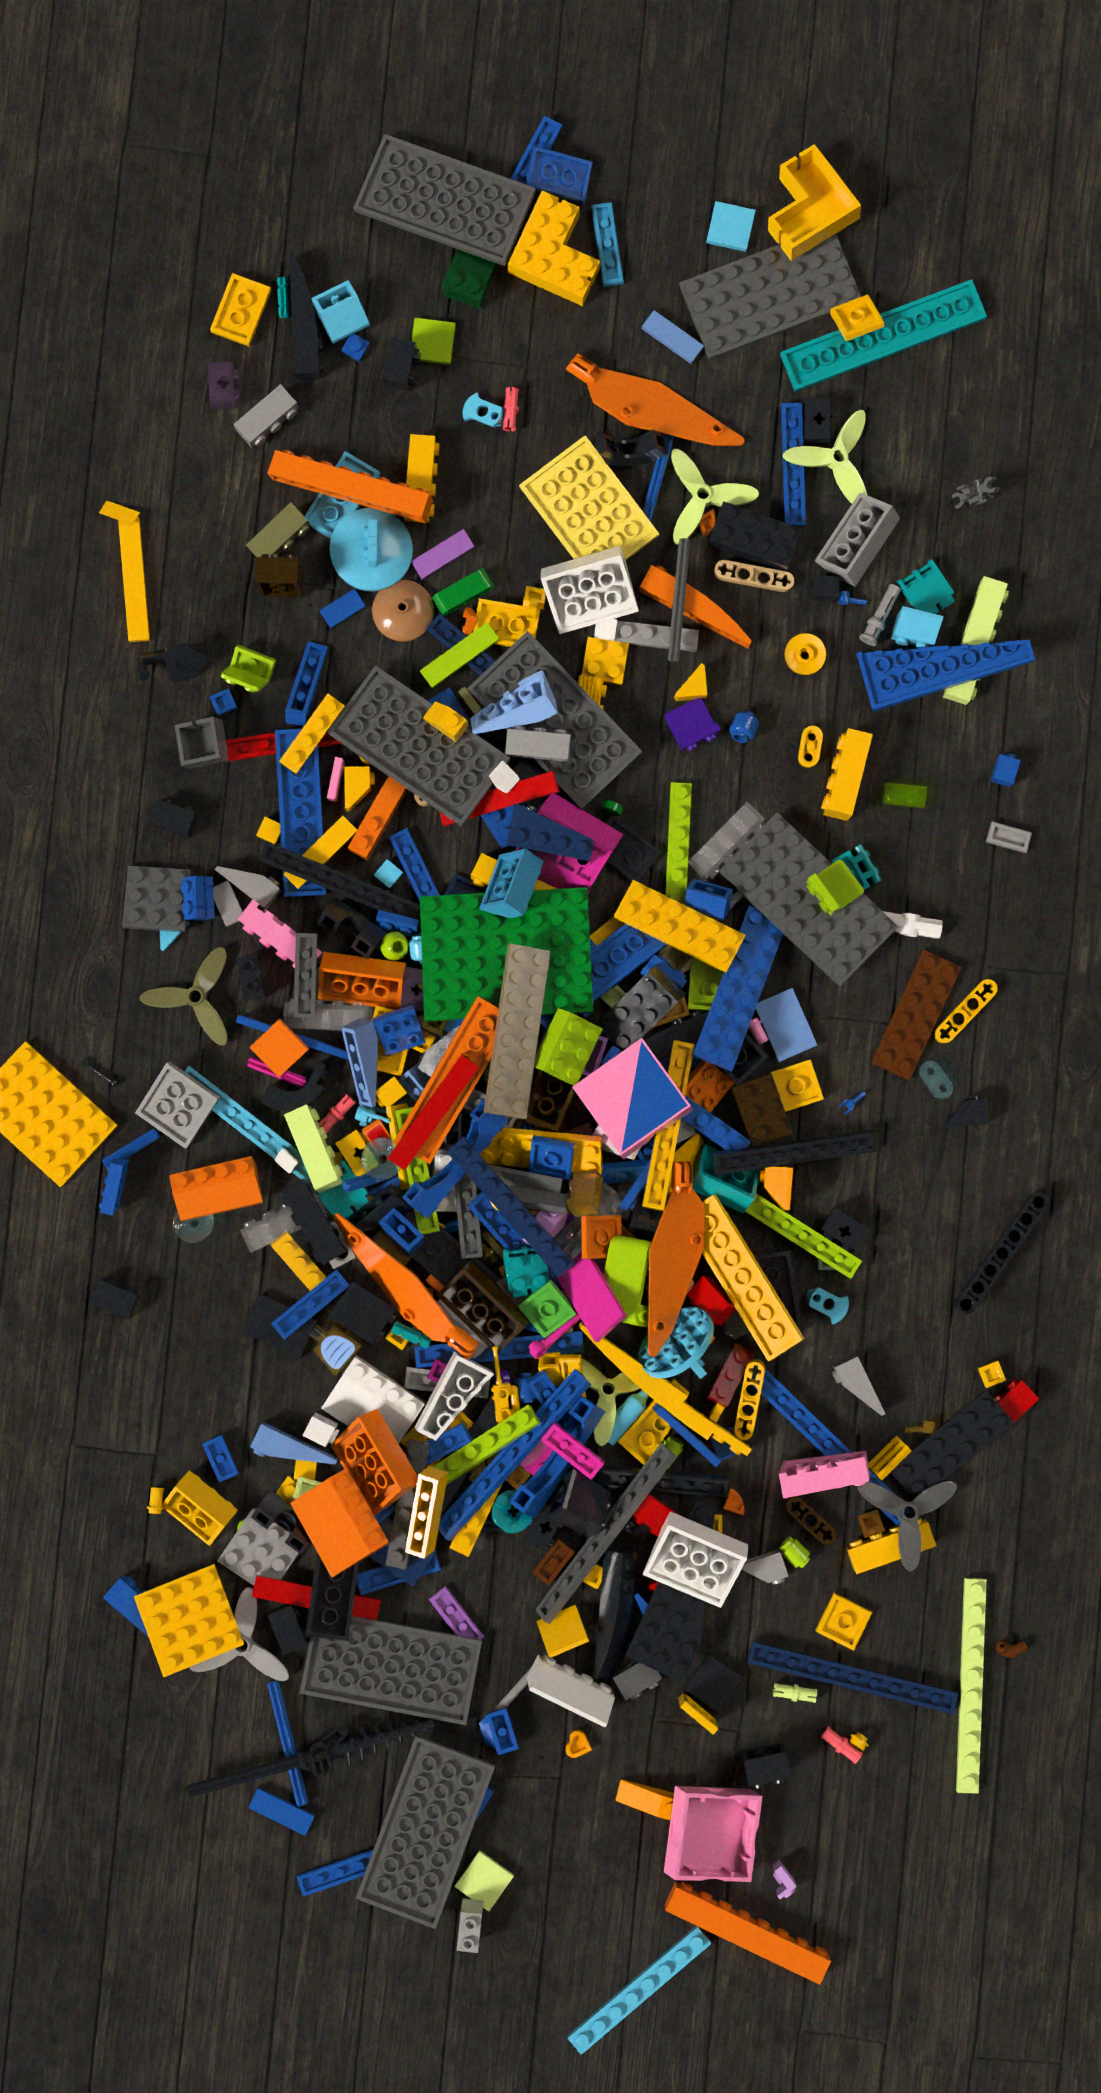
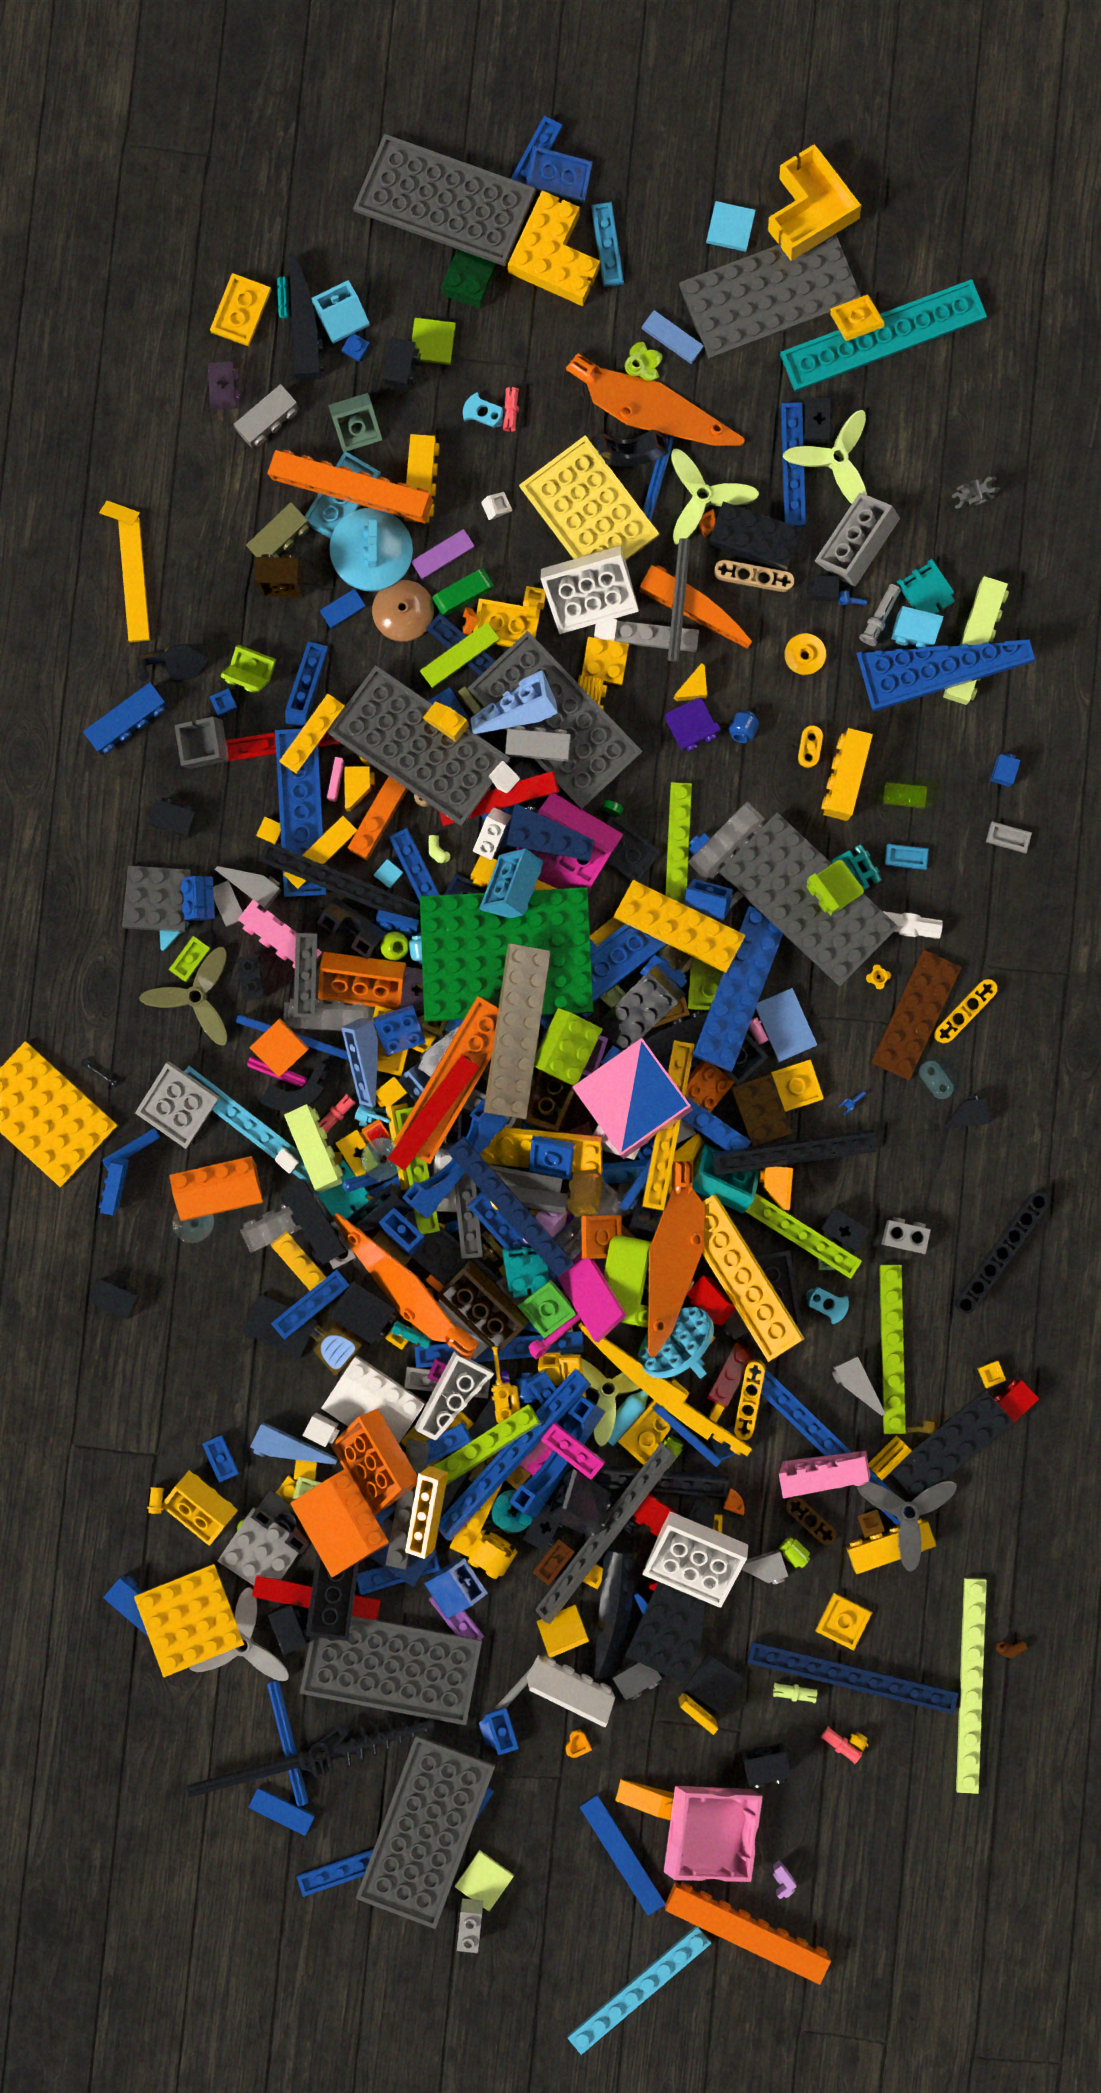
(125, 718): none -> blue brick
(189, 959): none -> lime plate
(355, 422): none -> sand green slope
(436, 852): none -> yellowish green arm
(455, 1587): none -> blue slope
(491, 1554): none -> yellow brick
(492, 833): none -> white brick
(496, 505): none -> white slope
(622, 1854): none -> blue tile
(645, 360): none -> lime plate
(697, 843): none -> blue plate
(884, 976): none -> yellow plate
(892, 1349): none -> lime plate
(905, 1240): none -> light grey brick
(906, 856): none -> dark azure tile

